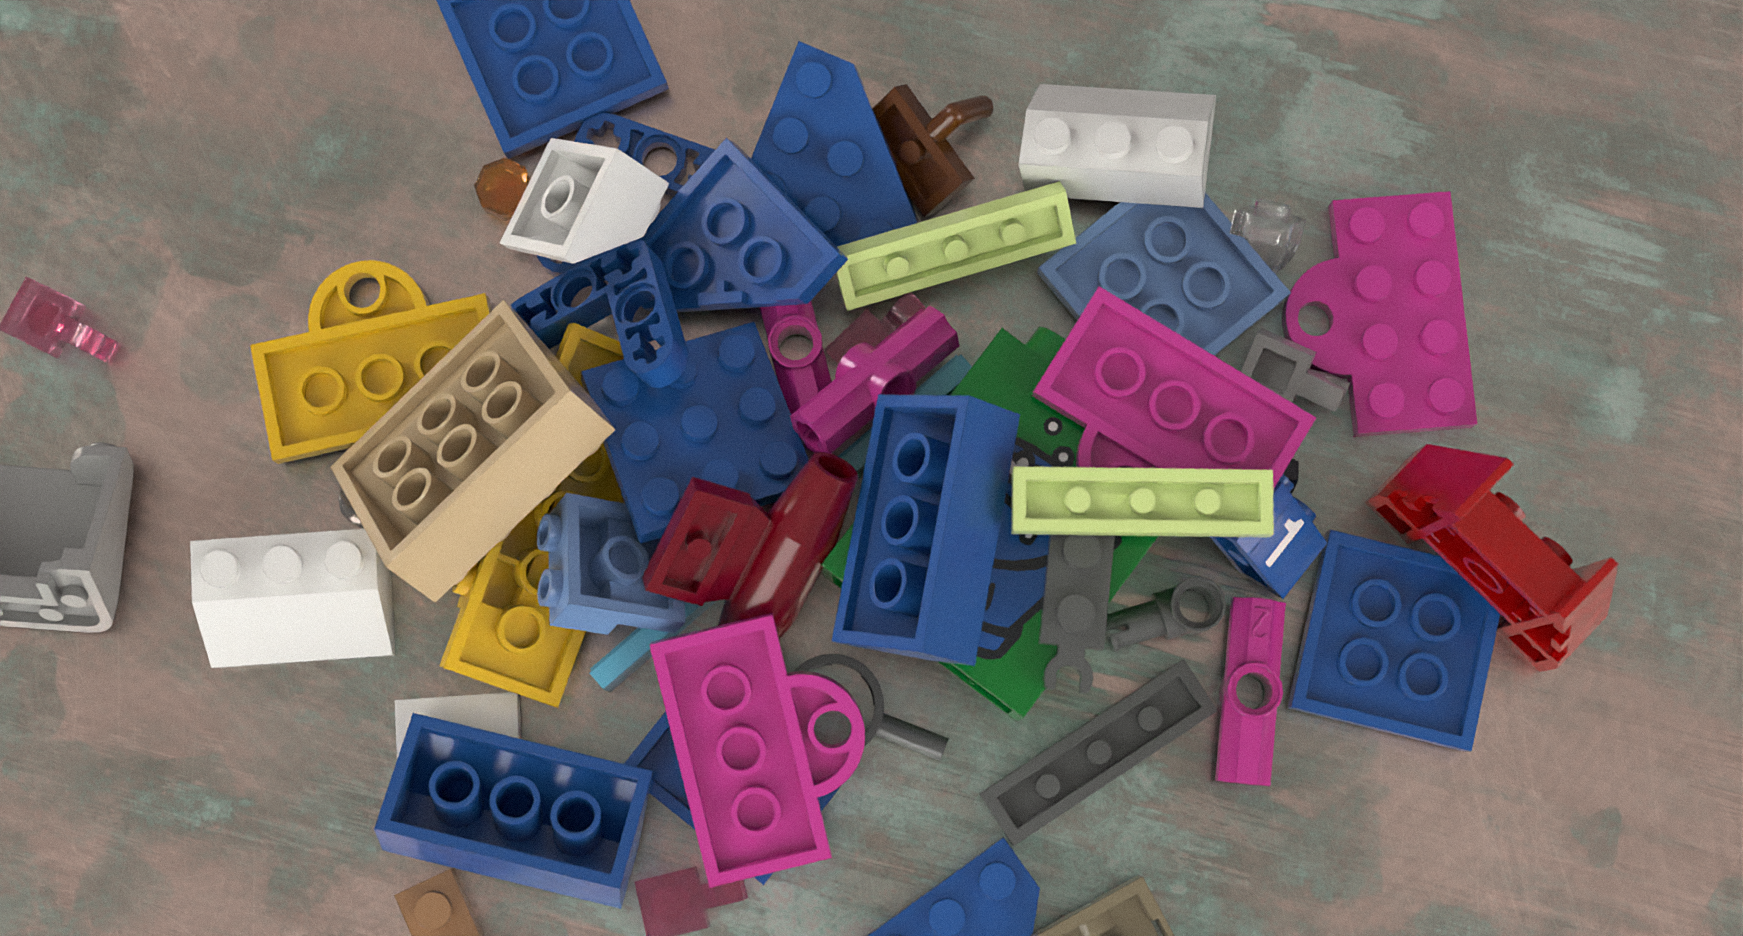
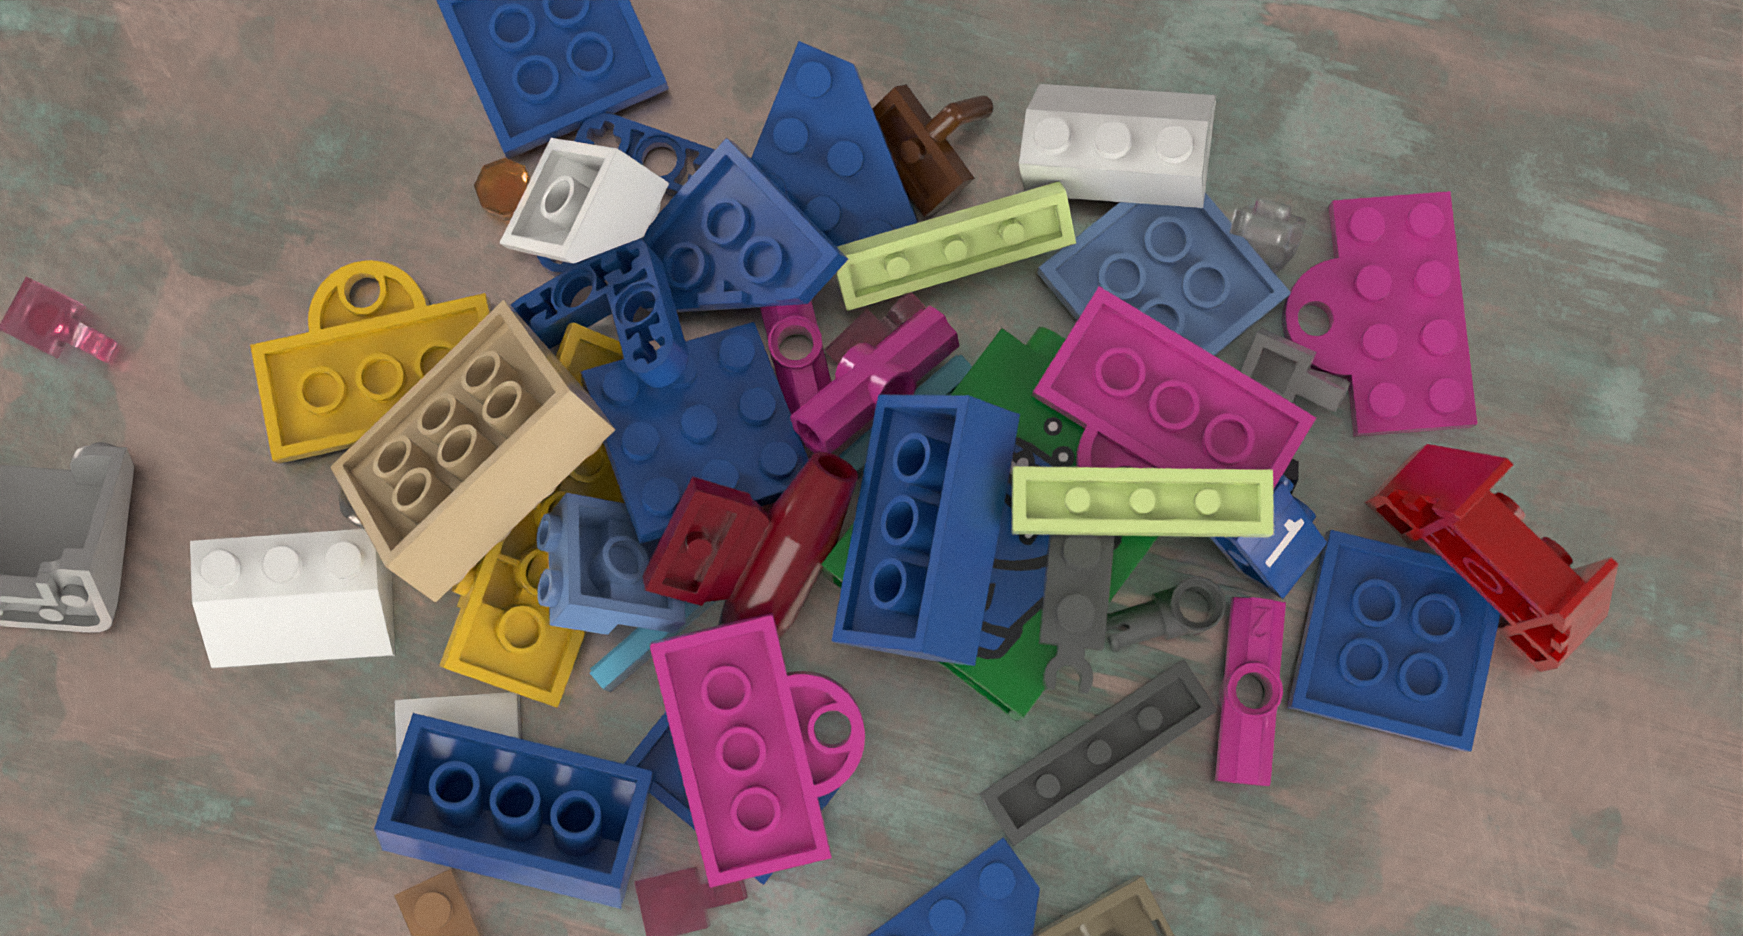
(884, 725): dark grey piece -> none

